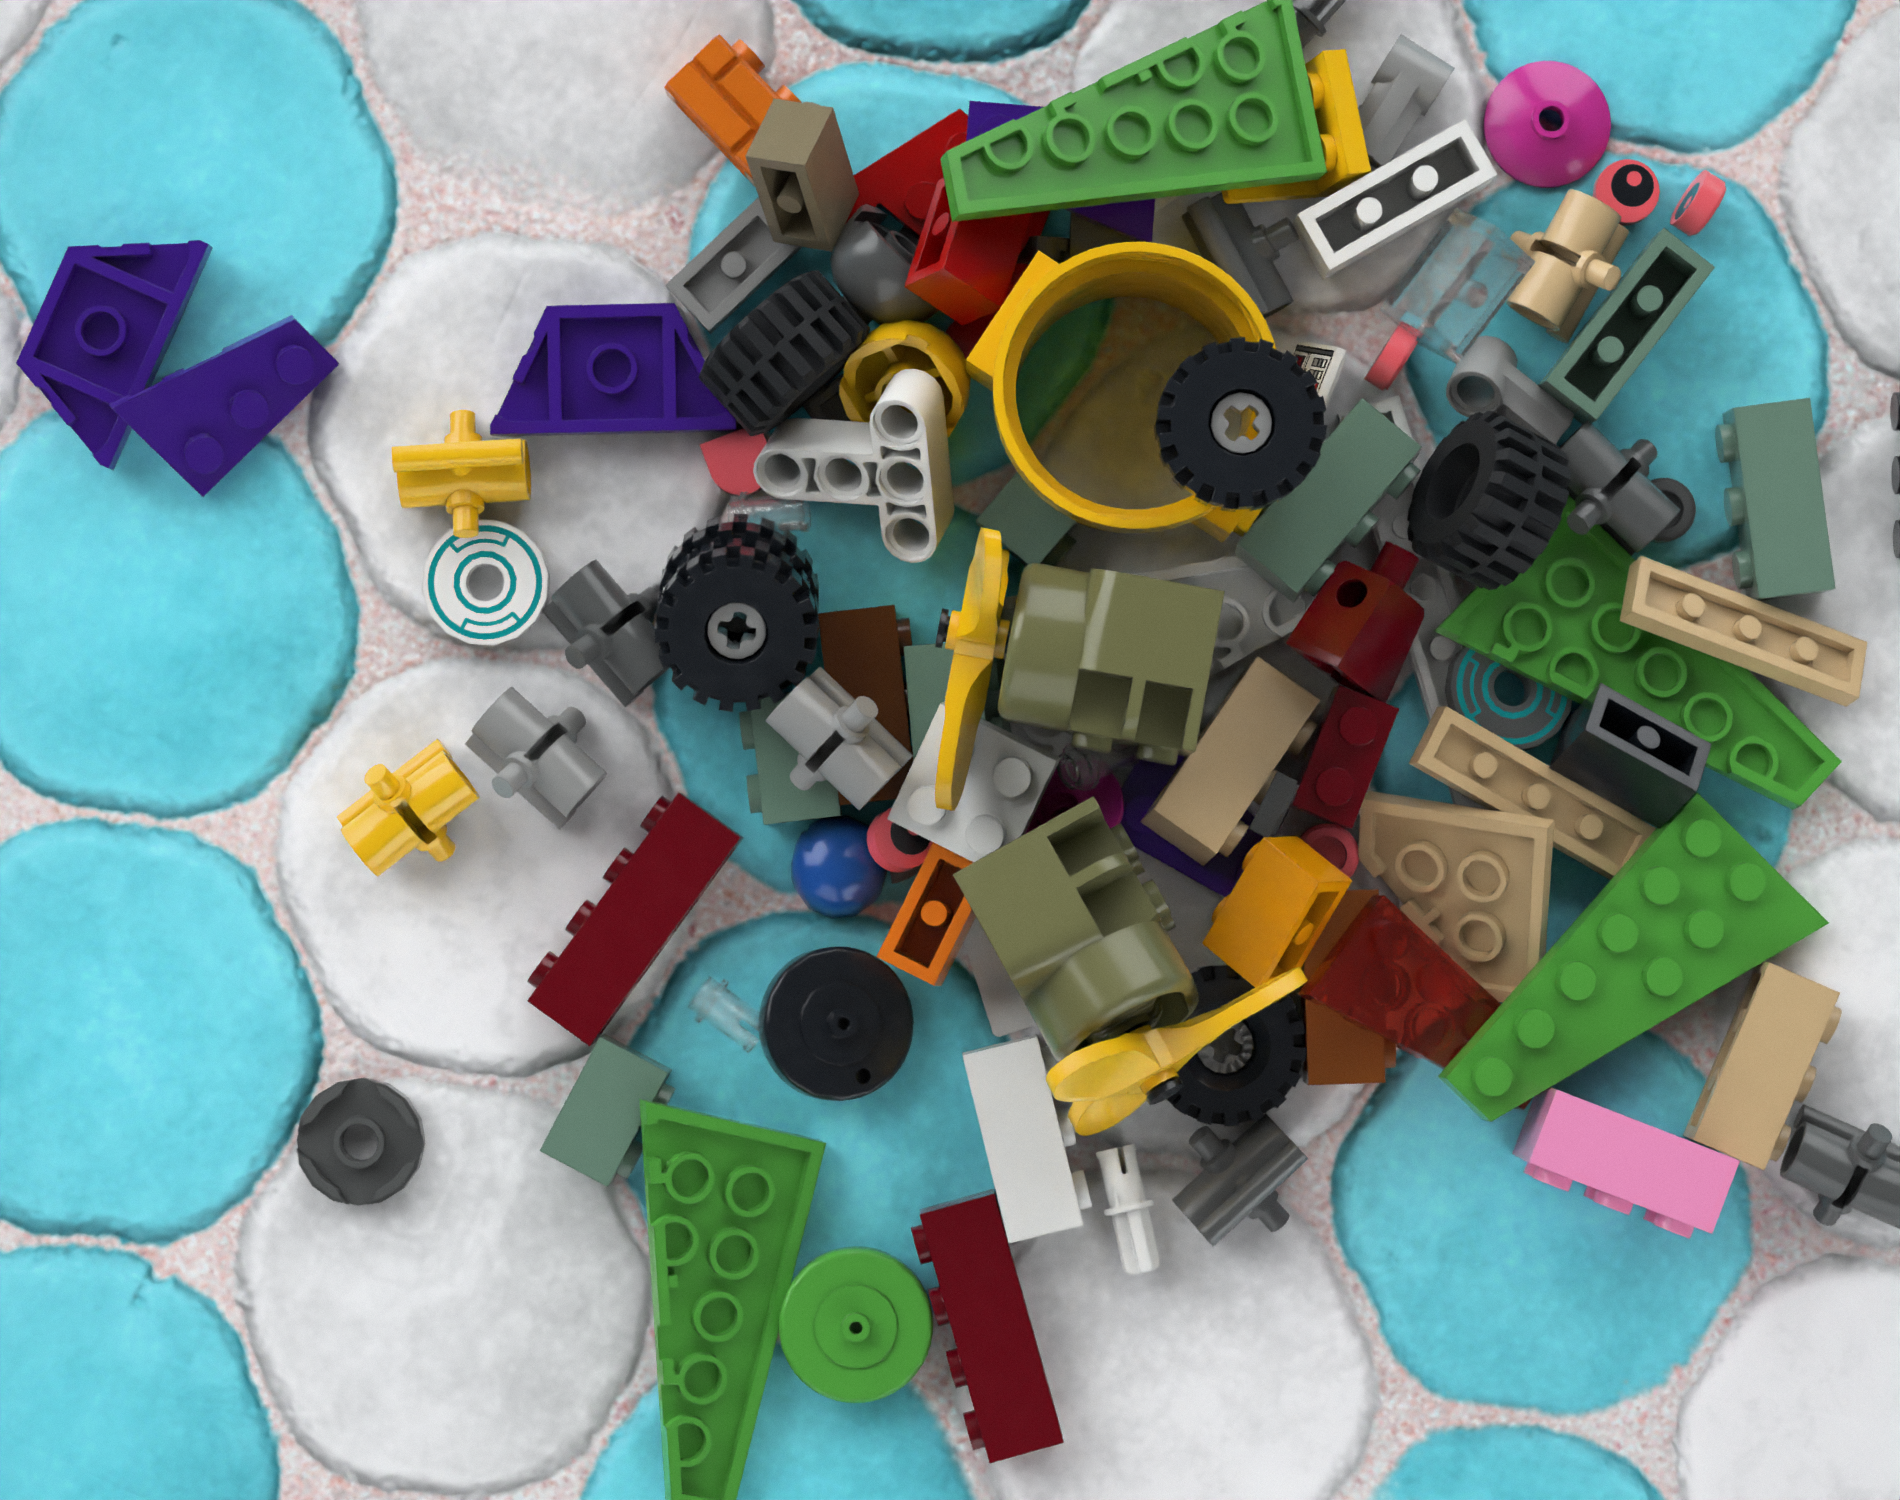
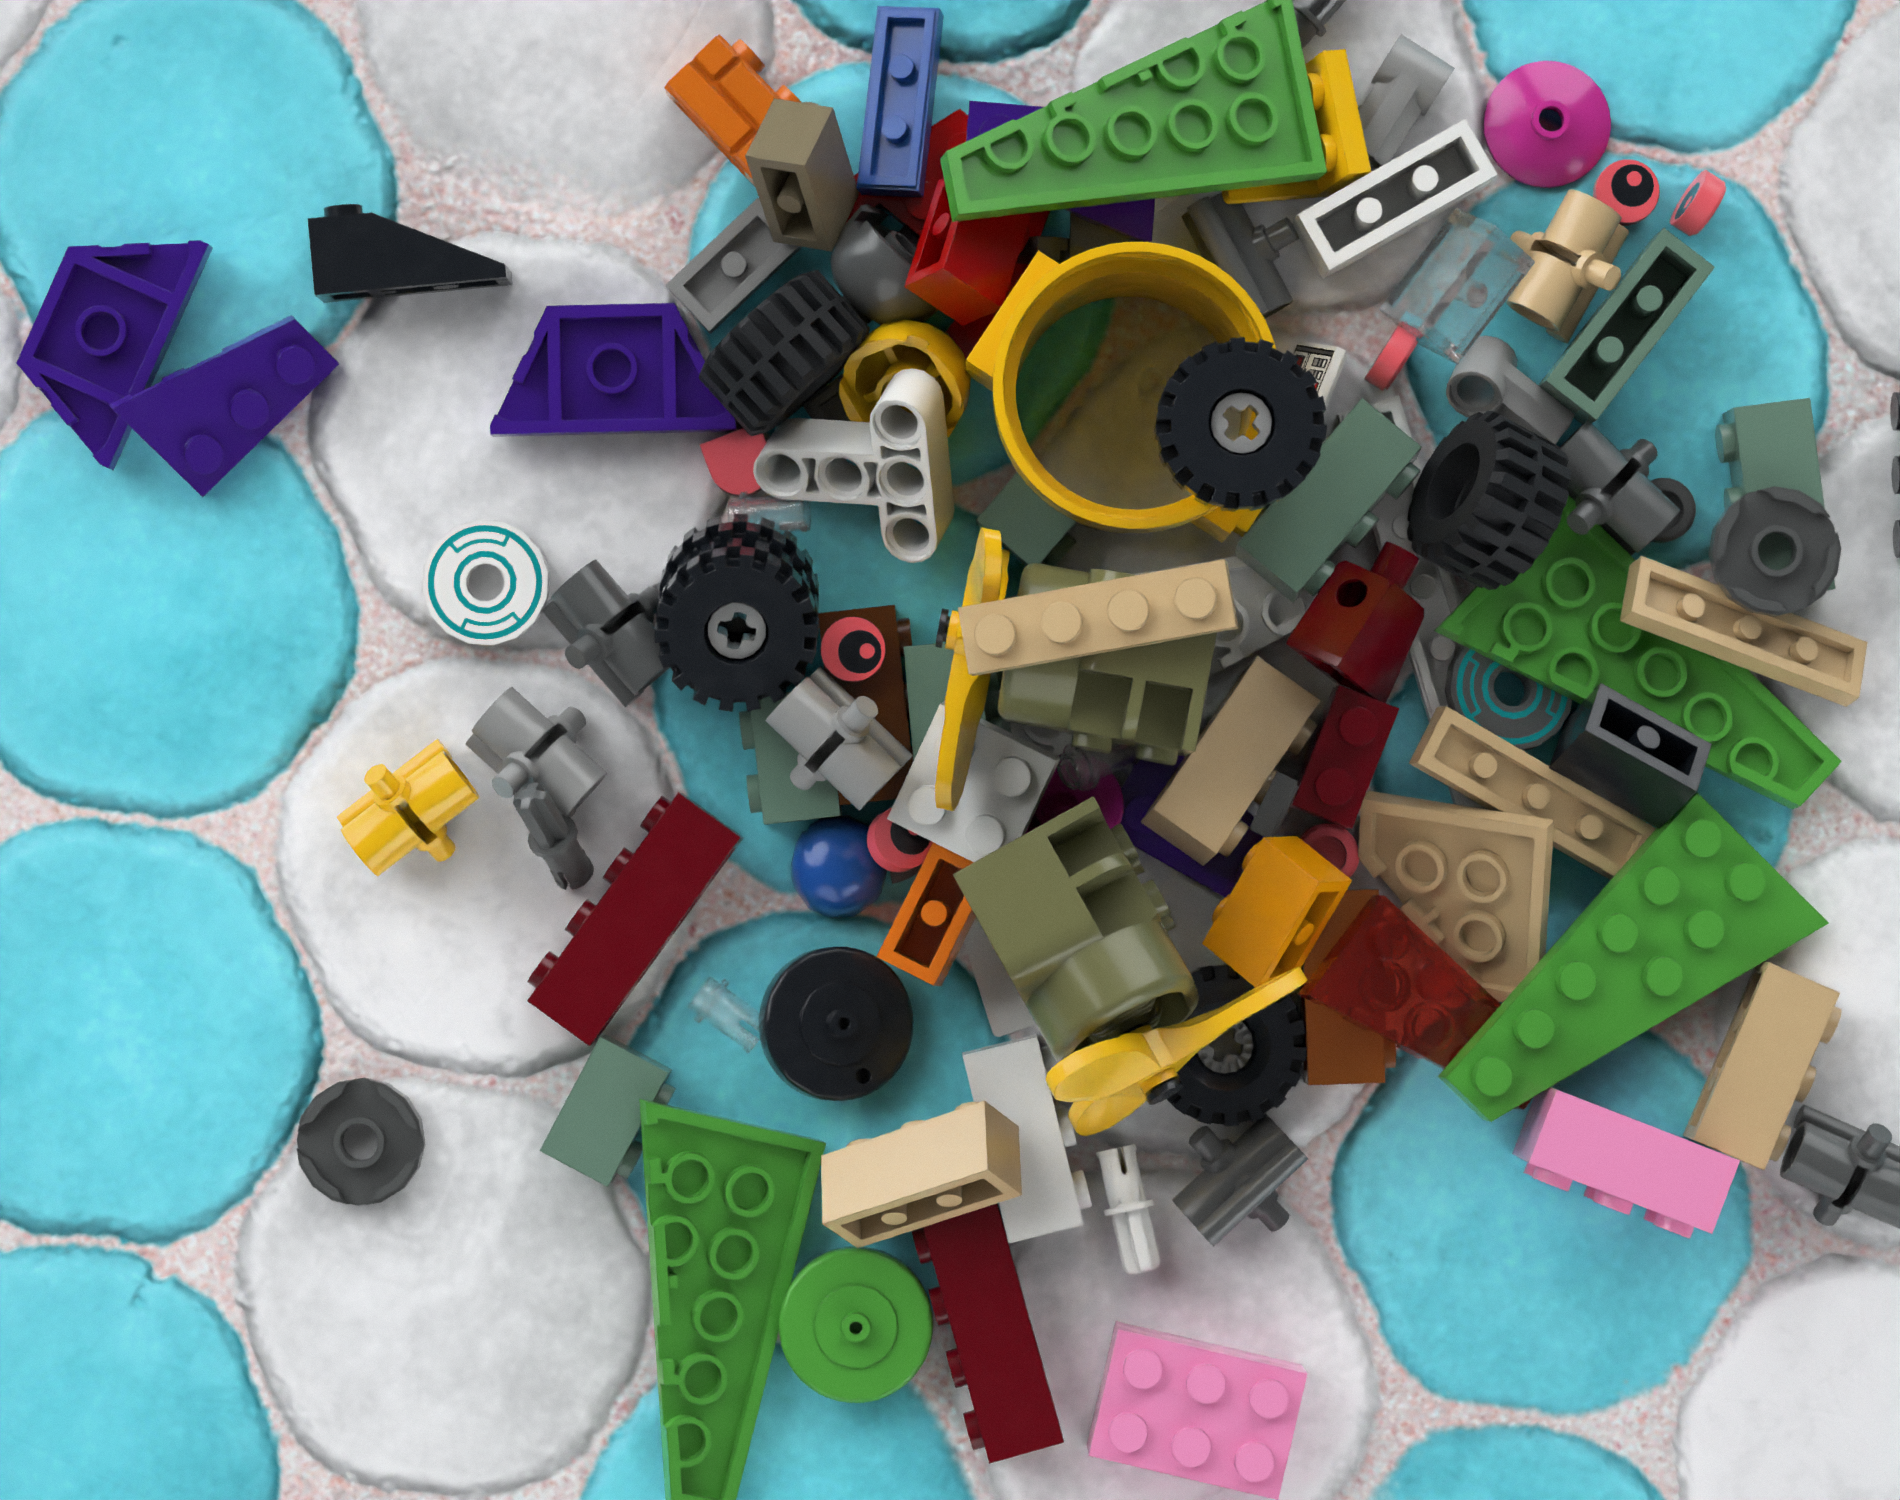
(376, 257): none -> black slope
(463, 473): yellow pin -> none
(553, 837): none -> dark grey axle
(853, 649): none -> coral tile
(900, 101): none -> blue tile
(921, 1174): none -> tan brick
(1098, 617): none -> tan plate
(1196, 1410): none -> bright pink brick
(1736, 557): none -> dark grey tile

